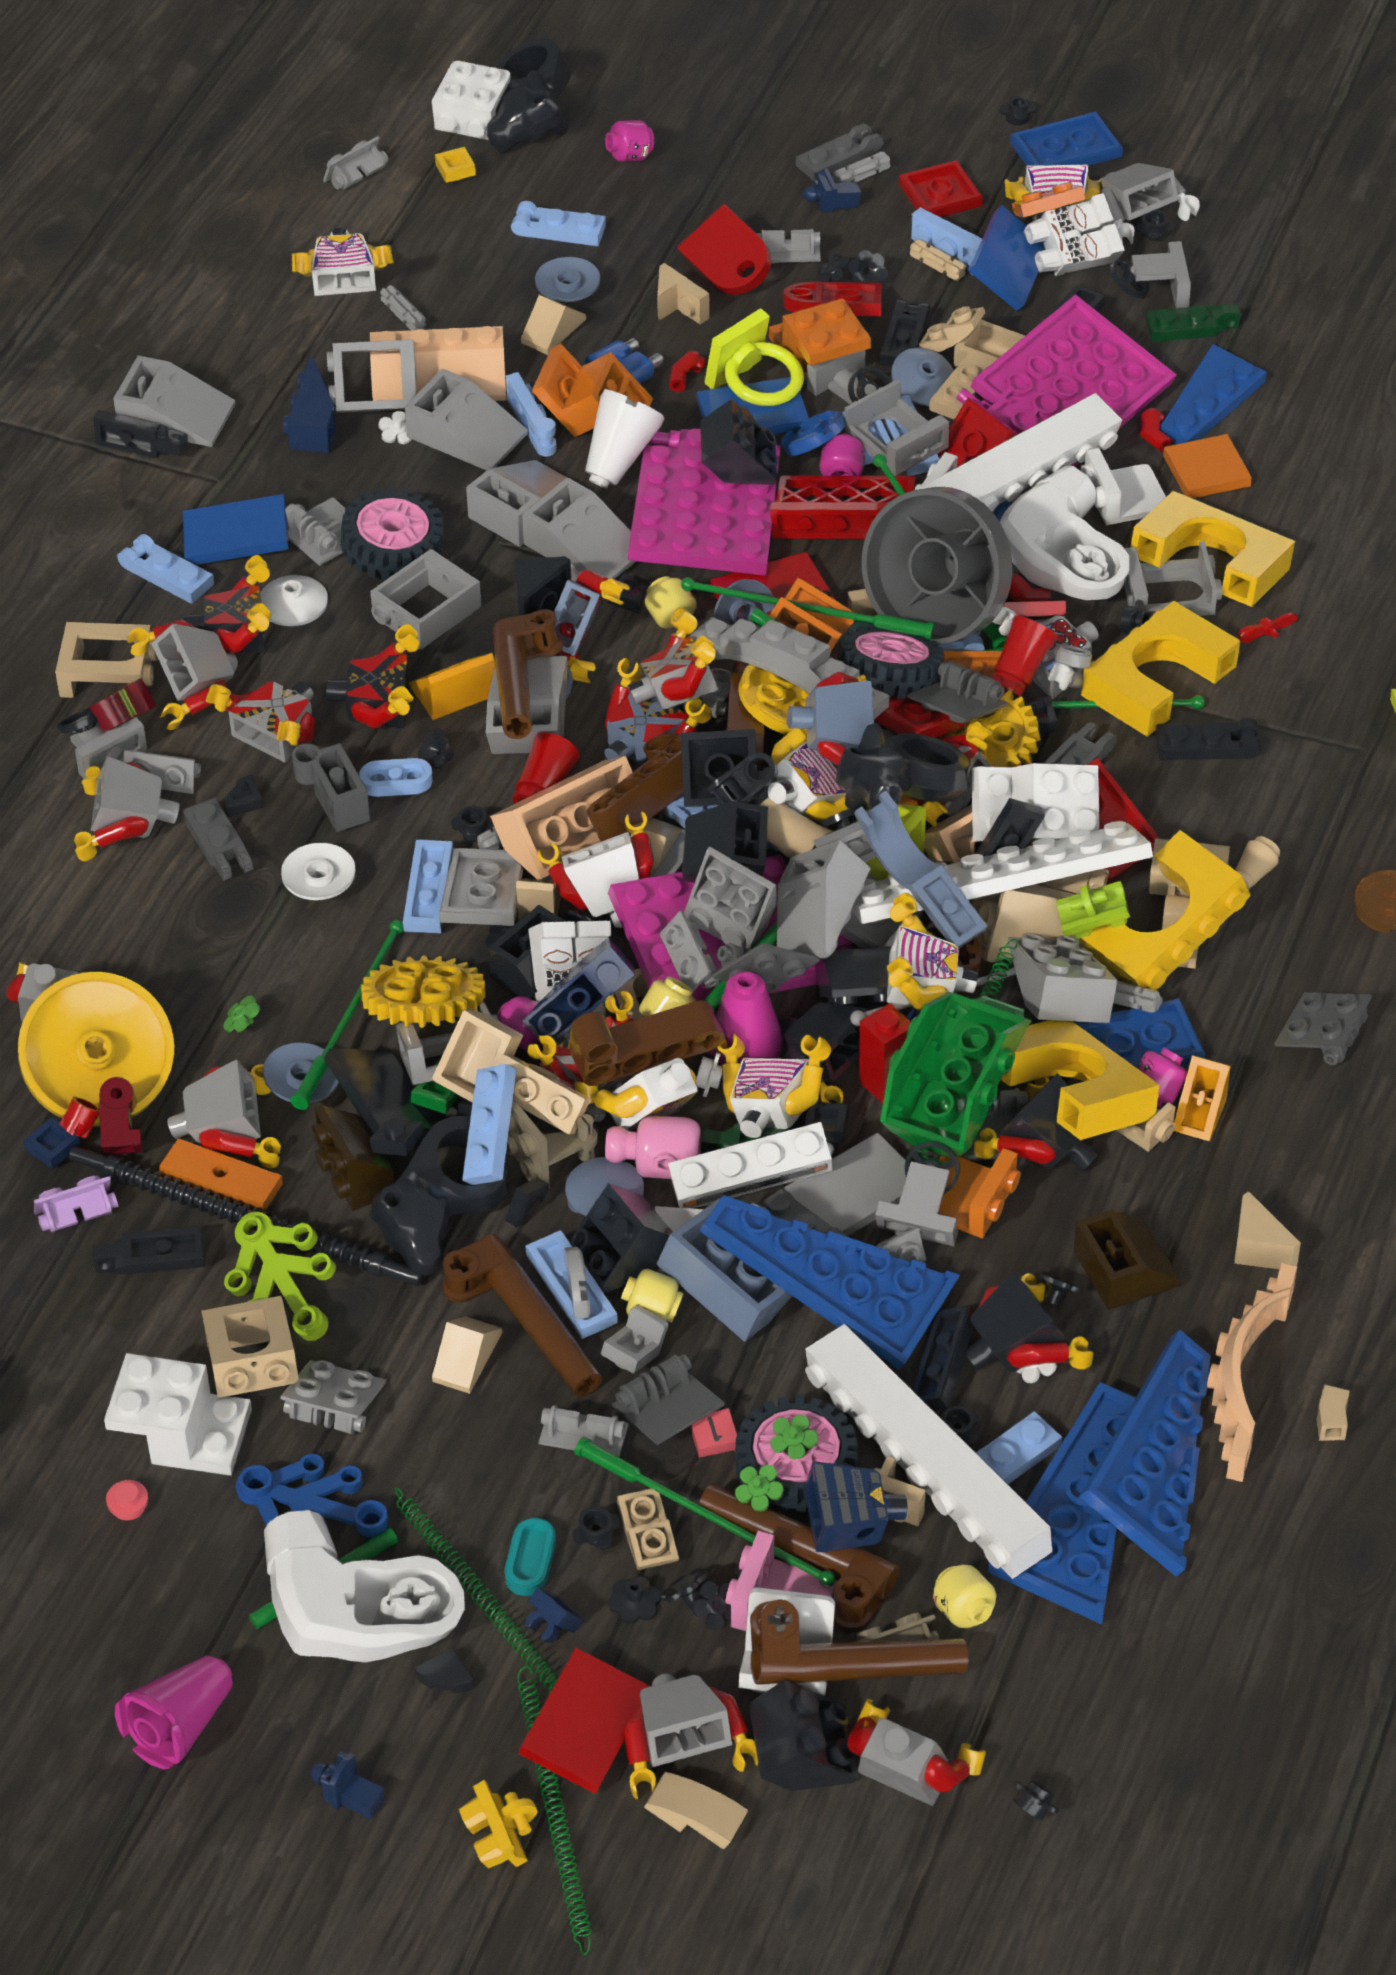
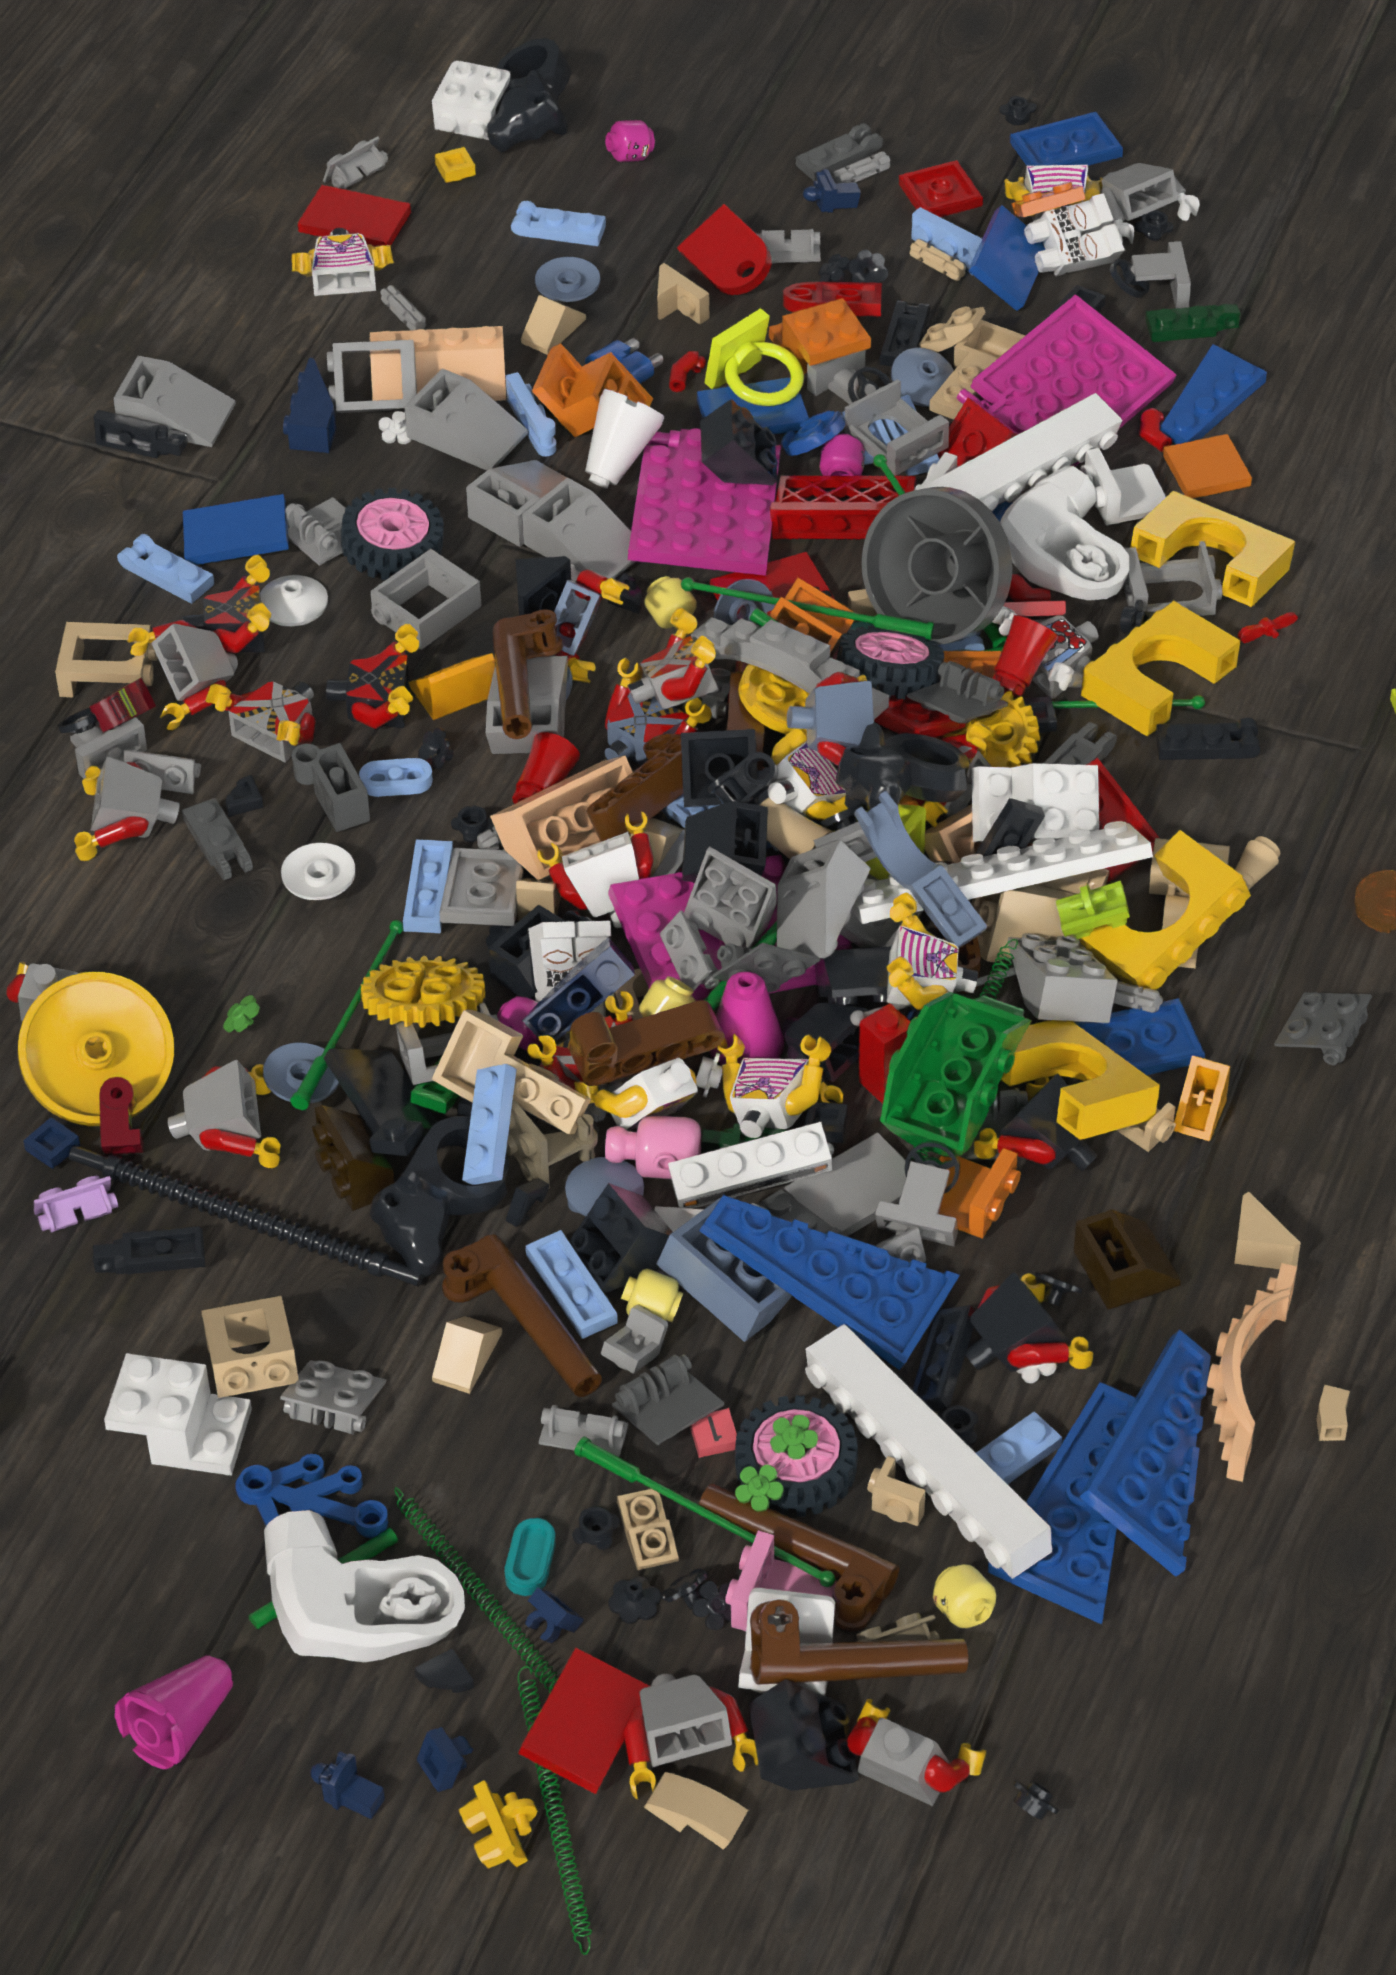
(80, 1117): red hose -> none
(127, 1499): coral plate -> none
(221, 1174): orange tile -> none
(277, 1268): lime plant -> none
(357, 212): none -> red tile
(443, 1758): none -> dark blue tile
(576, 1278): light grey tile -> none
(849, 1506): dark blue torso -> none
(1073, 656): light grey tile -> none
(1165, 1071): dark pink head -> none

